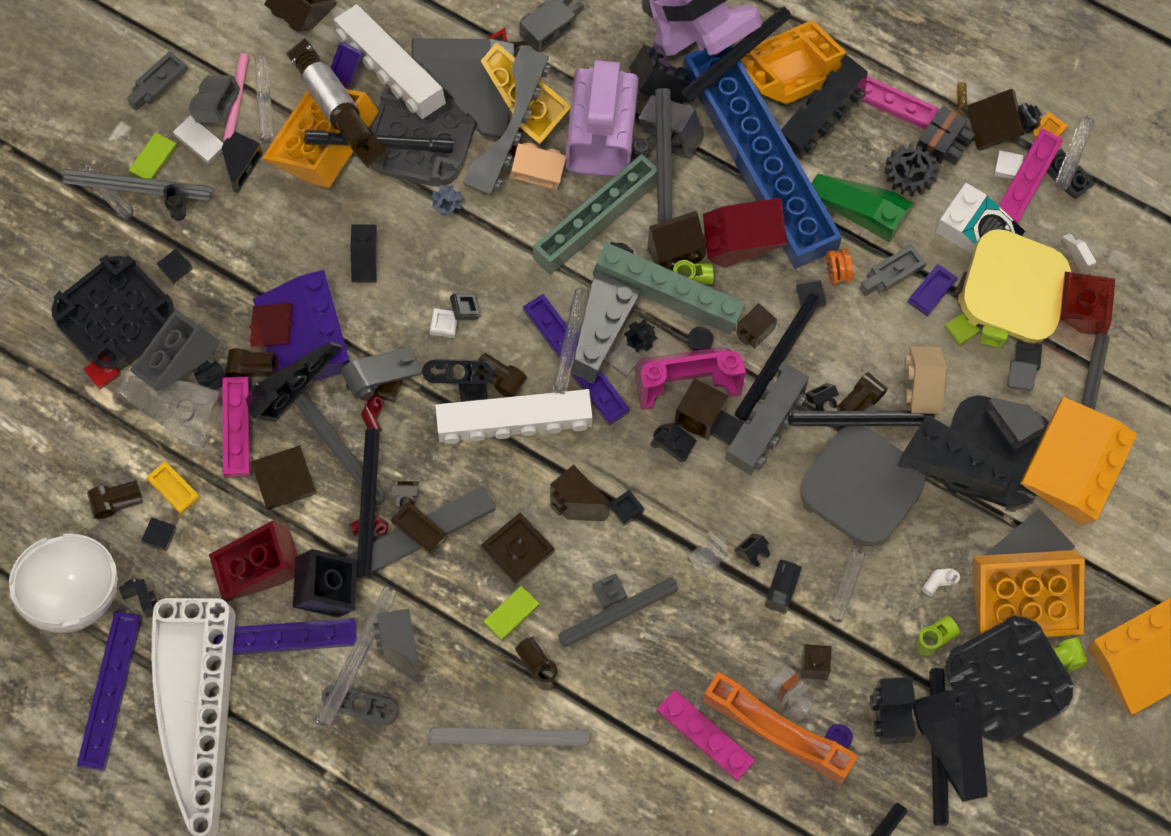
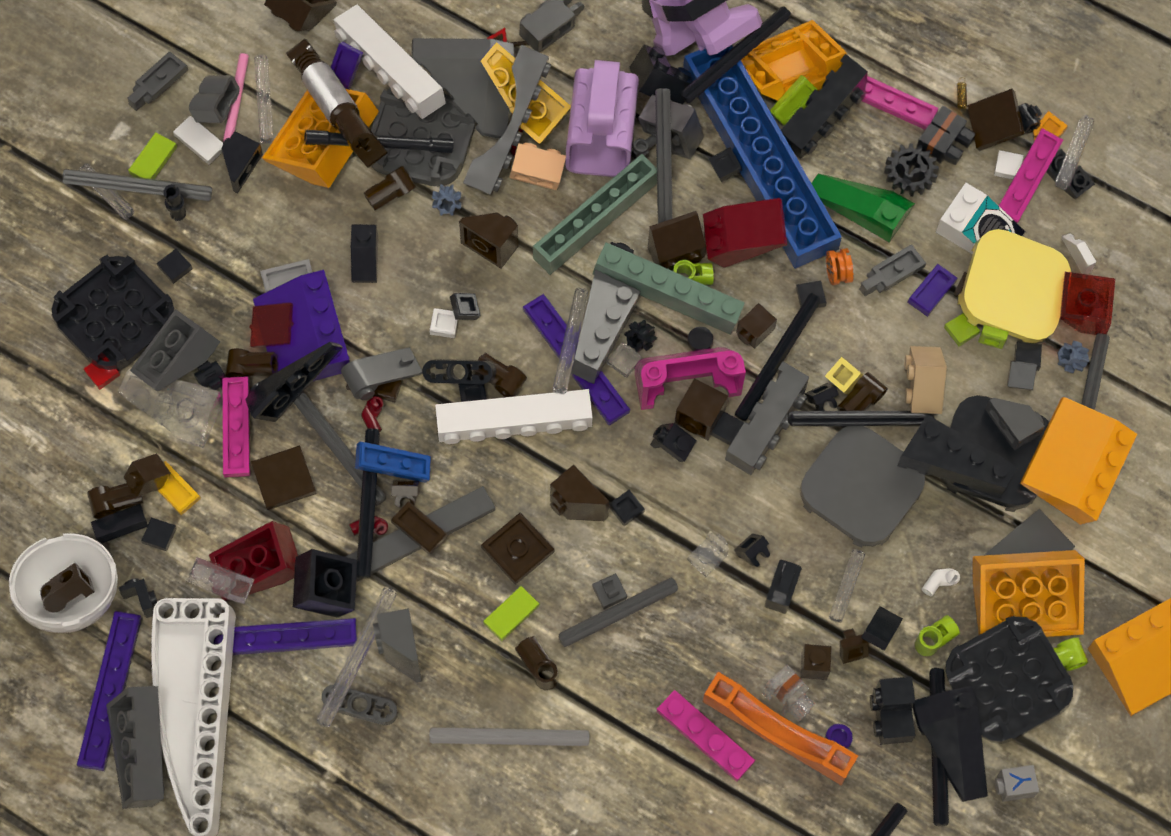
(65, 587): none -> dark brown leg
(119, 524): none -> black tile
(137, 746): none -> dark grey wedge
(147, 475): none -> dark brown brick
(220, 580): none -> clear brick
(279, 275): none -> light grey tile
(392, 462): none -> blue tile
(394, 185): none -> dark brown piece
(490, 236): none -> dark brown slope
(725, 164): none -> black tile
(792, 100): none -> lime tile
(844, 375): none -> light yellow brick
(852, 647): none -> dark brown tile
(882, 628): none -> black tile
(1017, 783): none -> light grey brick
(1073, 357): none -> sand blue gear

